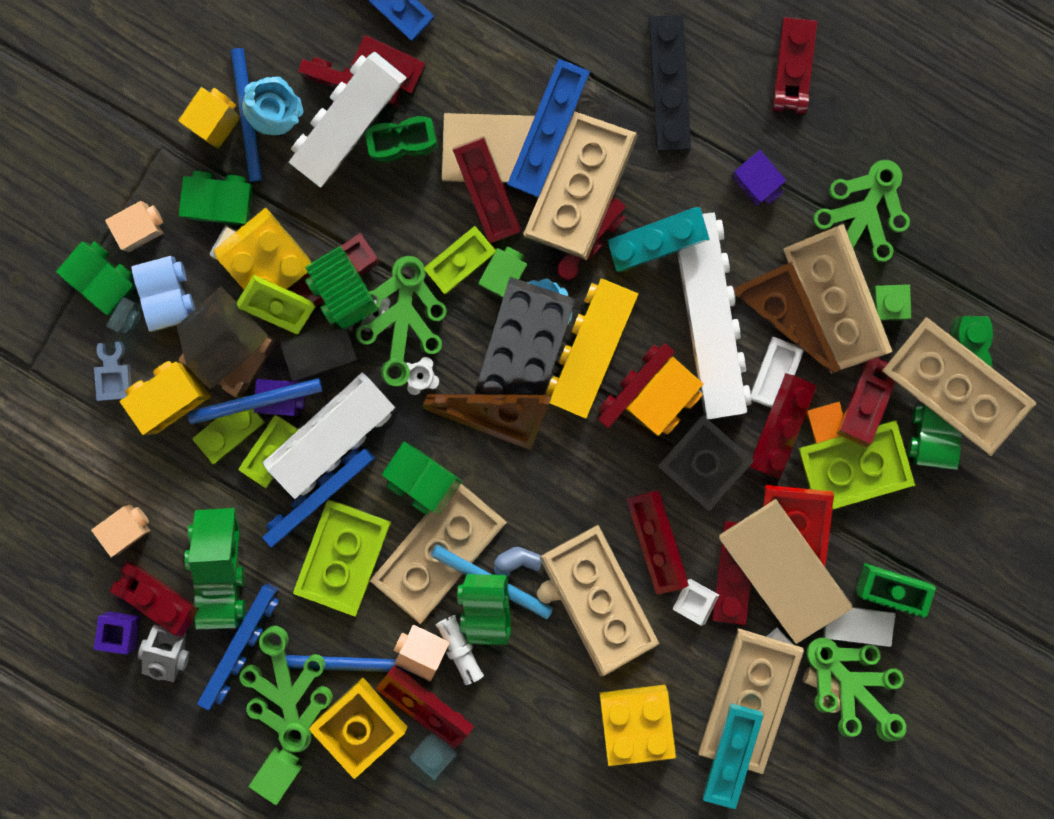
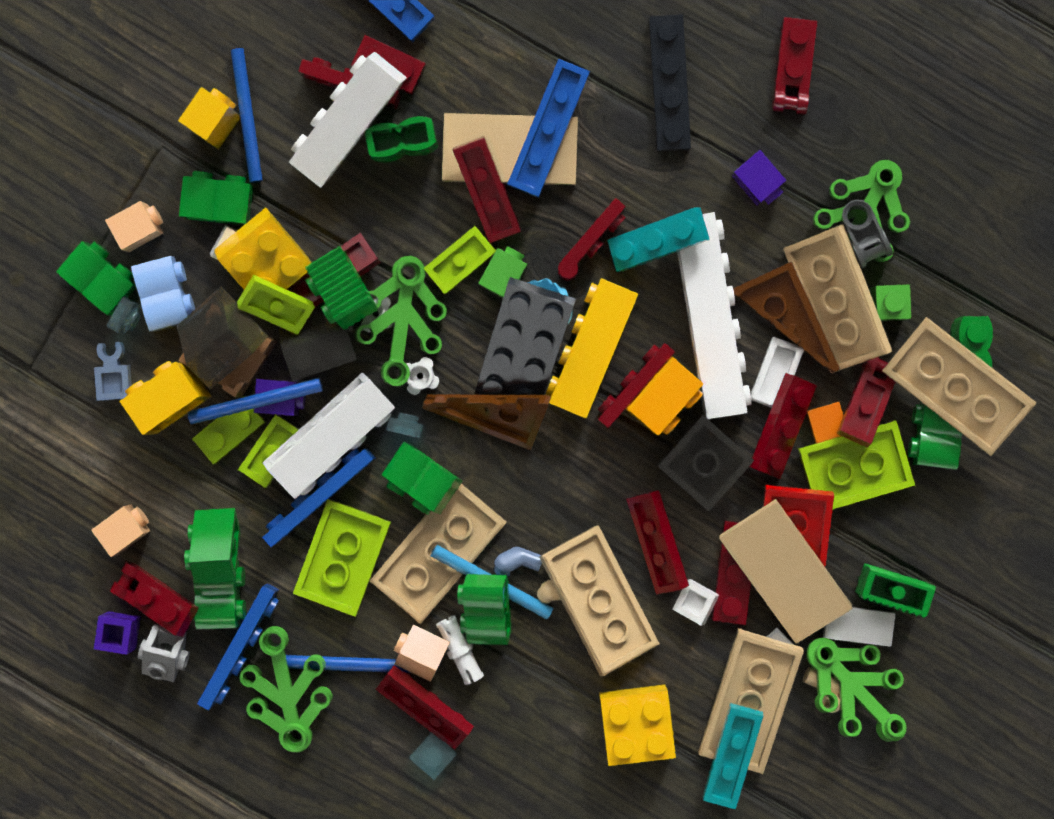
(271, 106): medium azure hair -> none
(276, 775): bright green brick -> none
(358, 728): yellow brick -> none
(406, 425): none -> clear light blue plate
(580, 185): tan tile -> none
(866, 235): none -> dark grey piece

